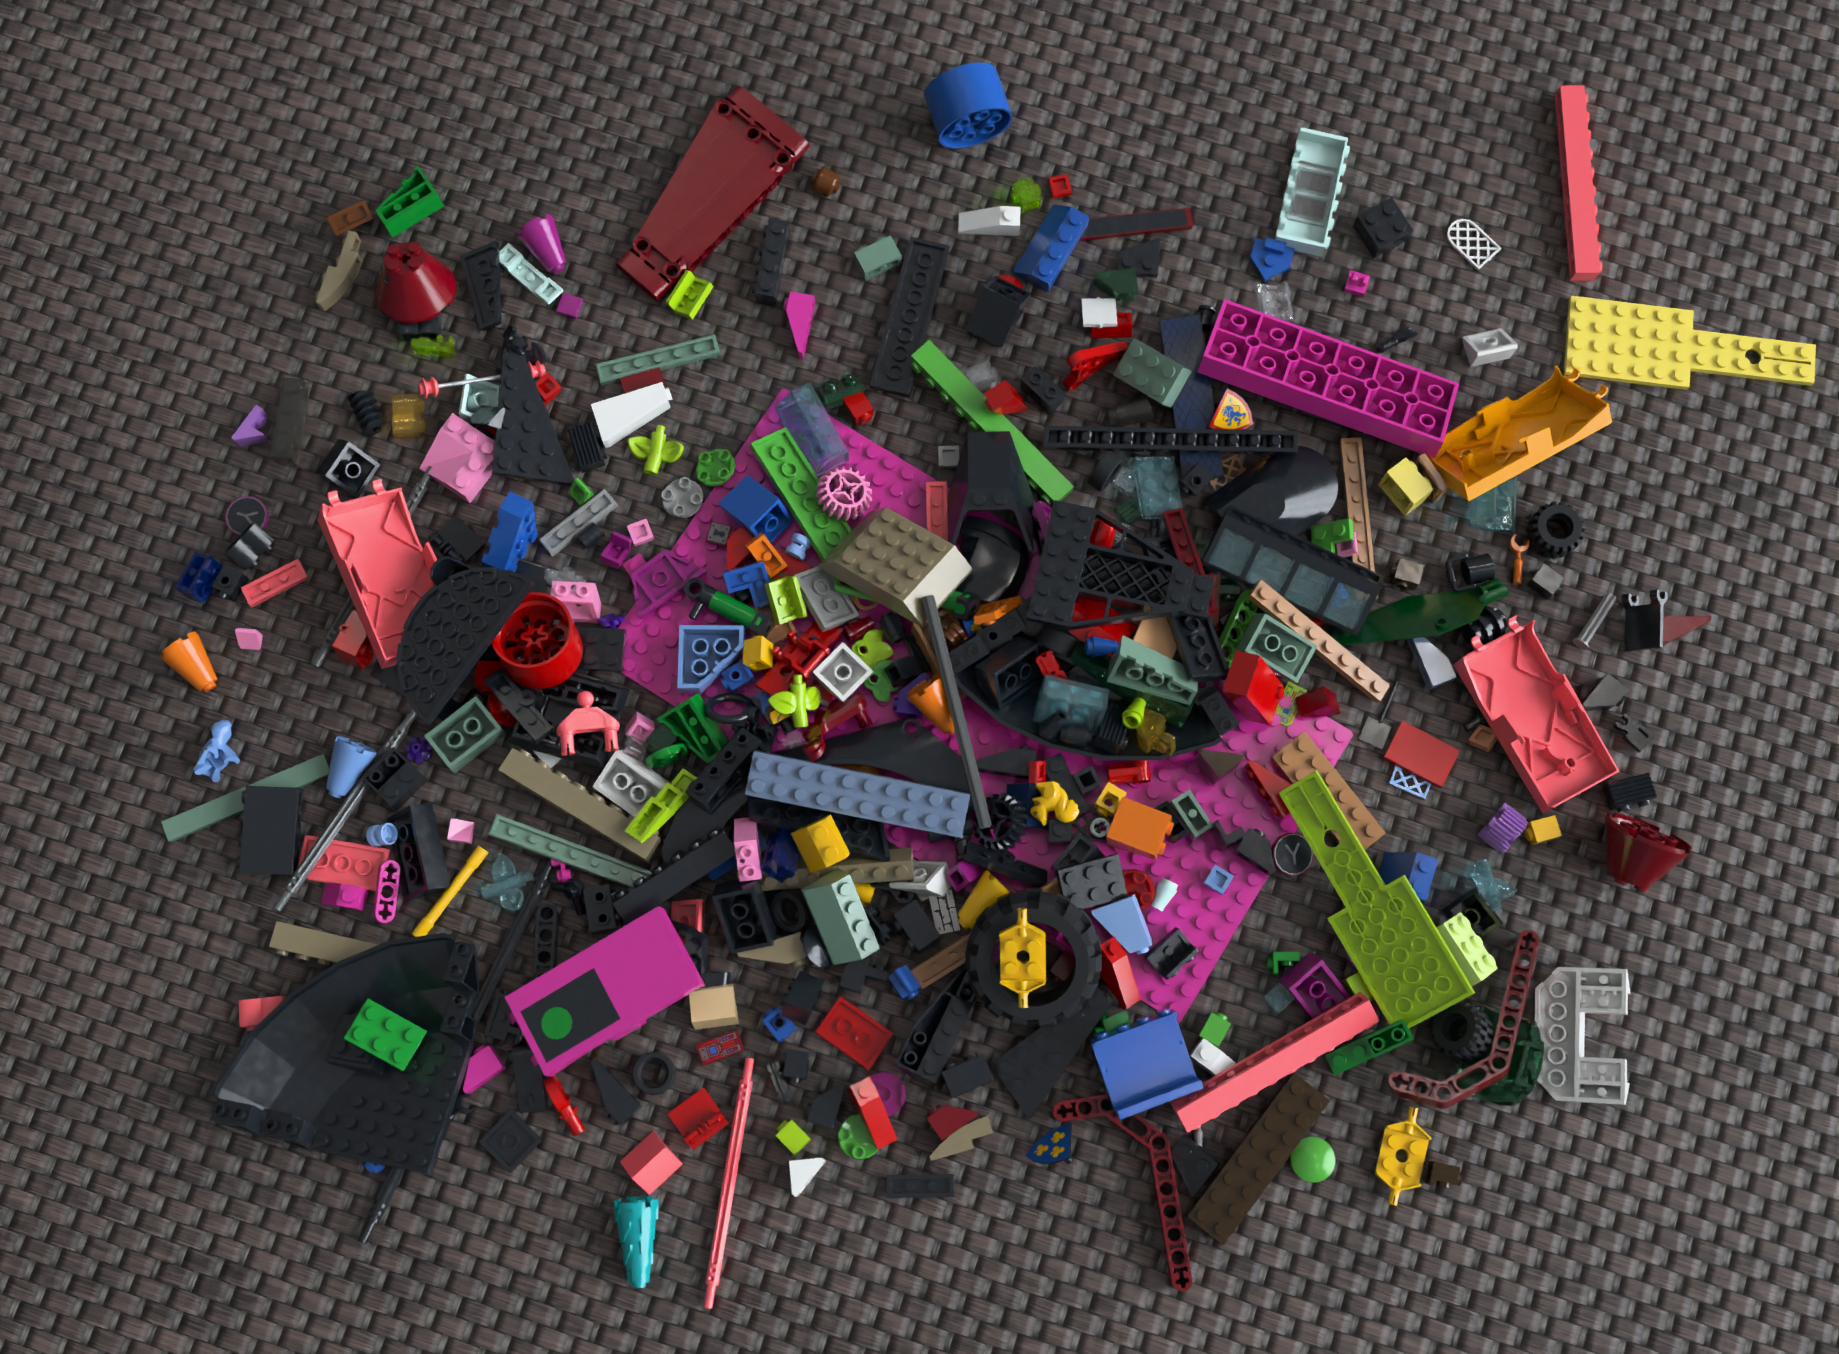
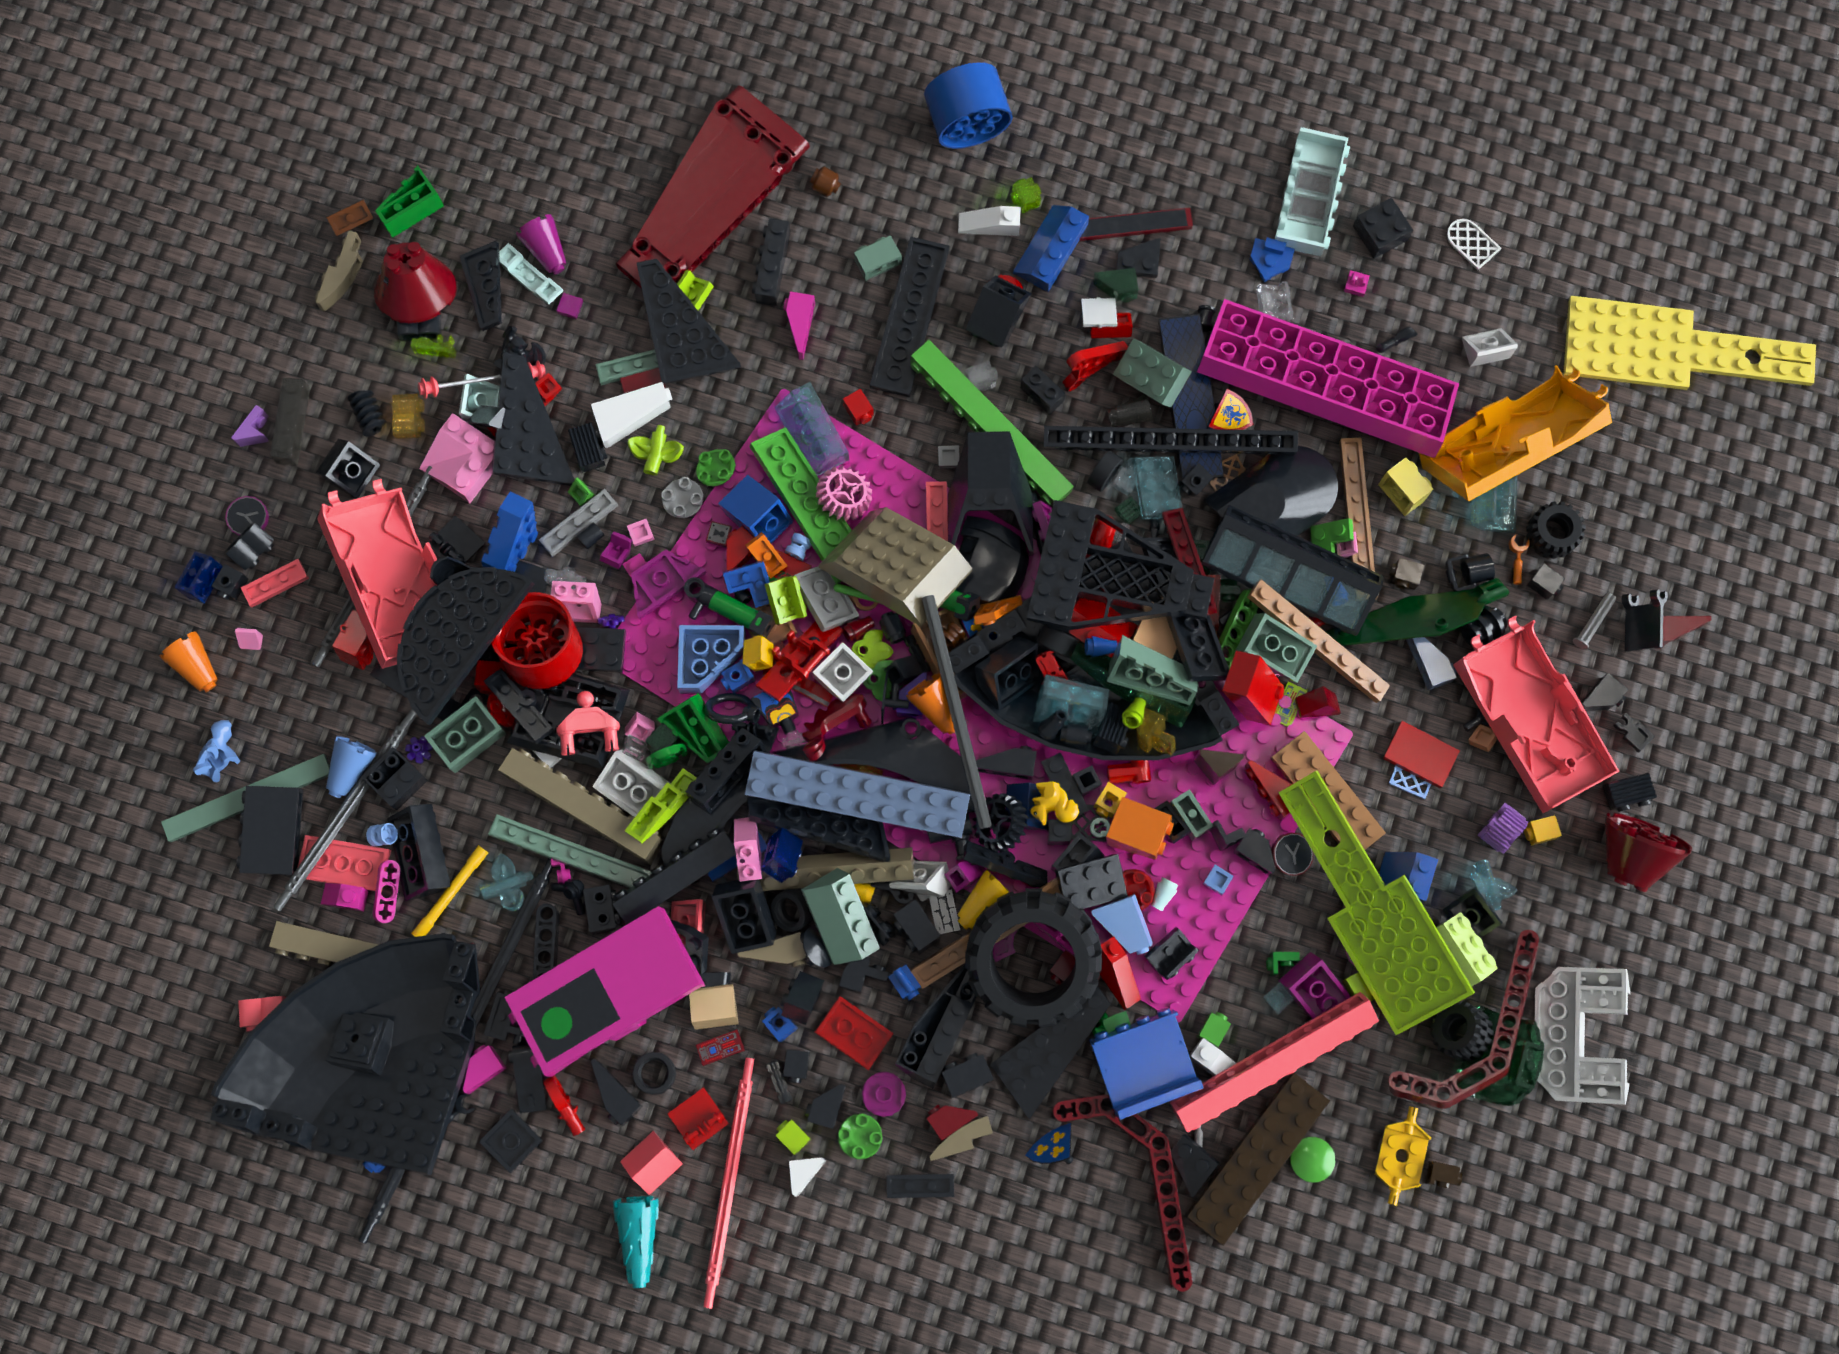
(384, 1034): green brick -> none
(461, 831): bright pink slope -> none
(681, 336): none -> black wing
(796, 701): lime plant -> none
(820, 844): yellow slope -> none
(834, 392): clear green plate -> none
(872, 1112): slope -> none
(894, 700): none -> black shield
(1004, 399): red slope -> none
(1021, 975): yellow plate -> none
(1037, 771): red tile -> none
(1059, 186): red tile -> none
(1369, 1046): green slope -> none
(1374, 731): piece -> none
(1428, 470): medium nougat tile -> none
(1577, 183): coral brick -> none

